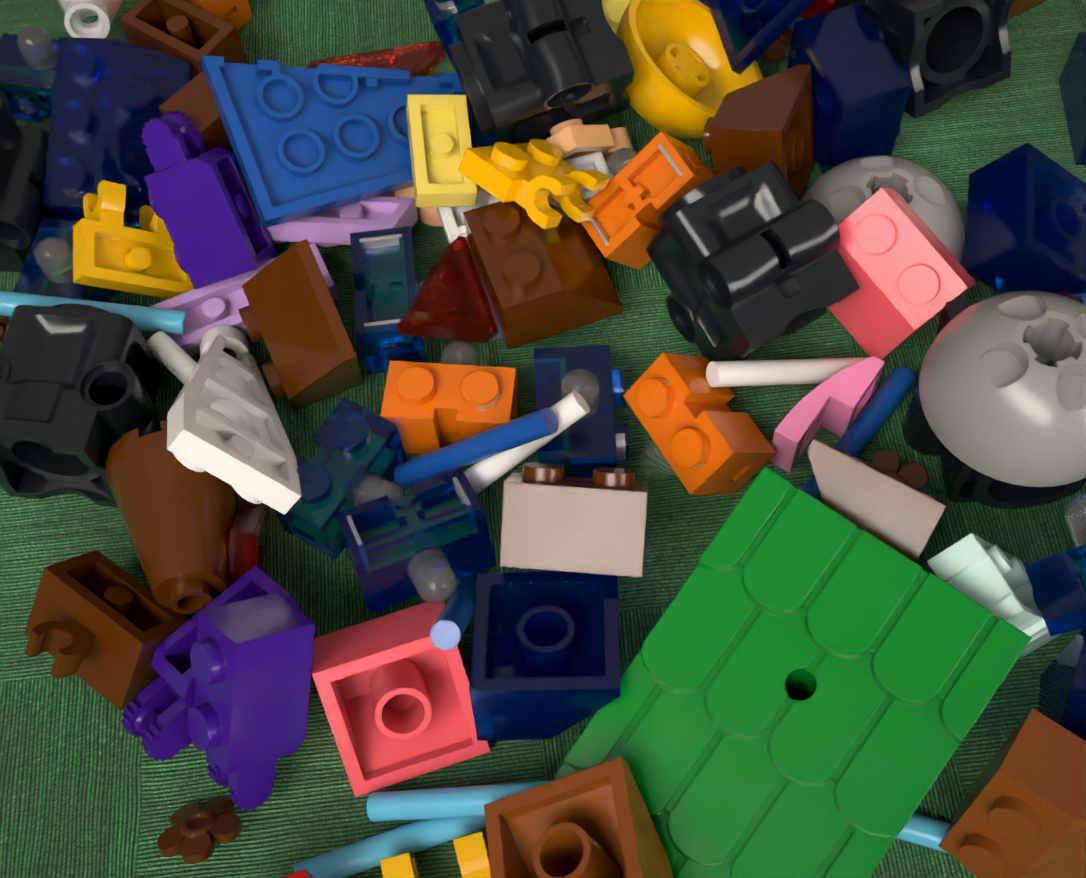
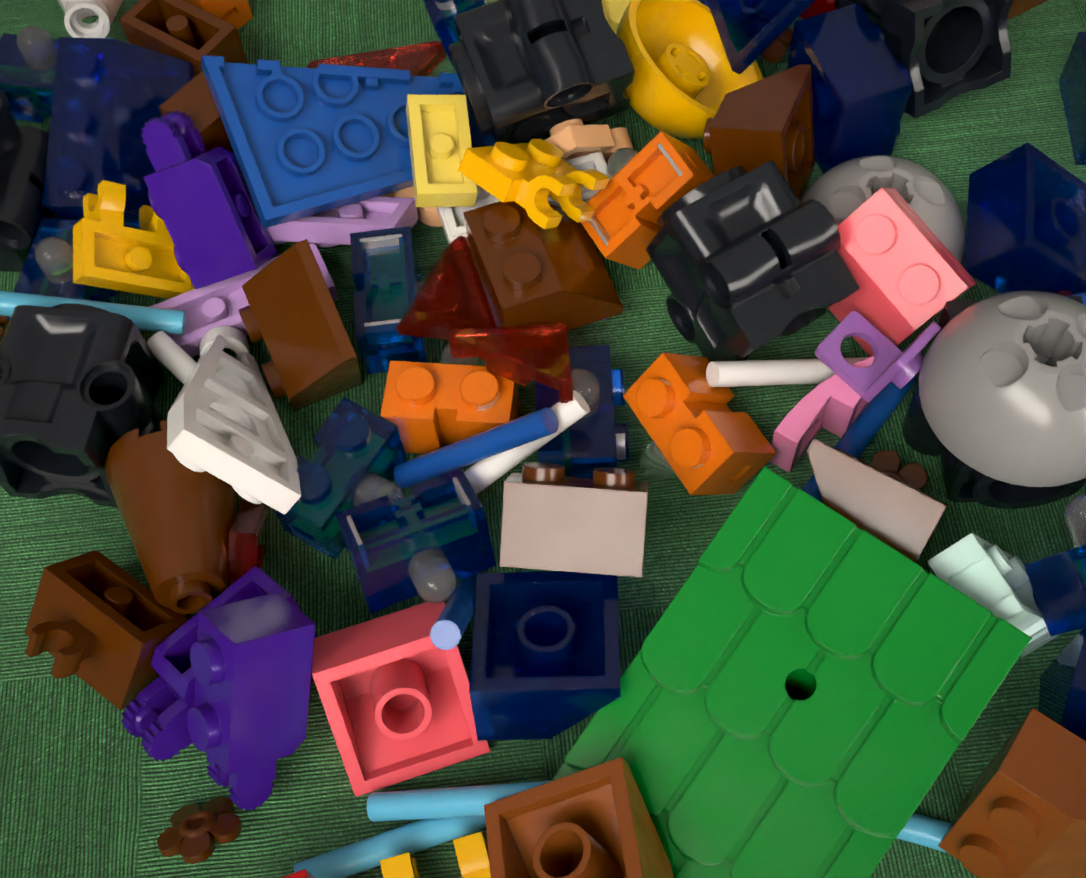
(520, 354): none -> clear red tile
(889, 361): none -> medium lavender bracket

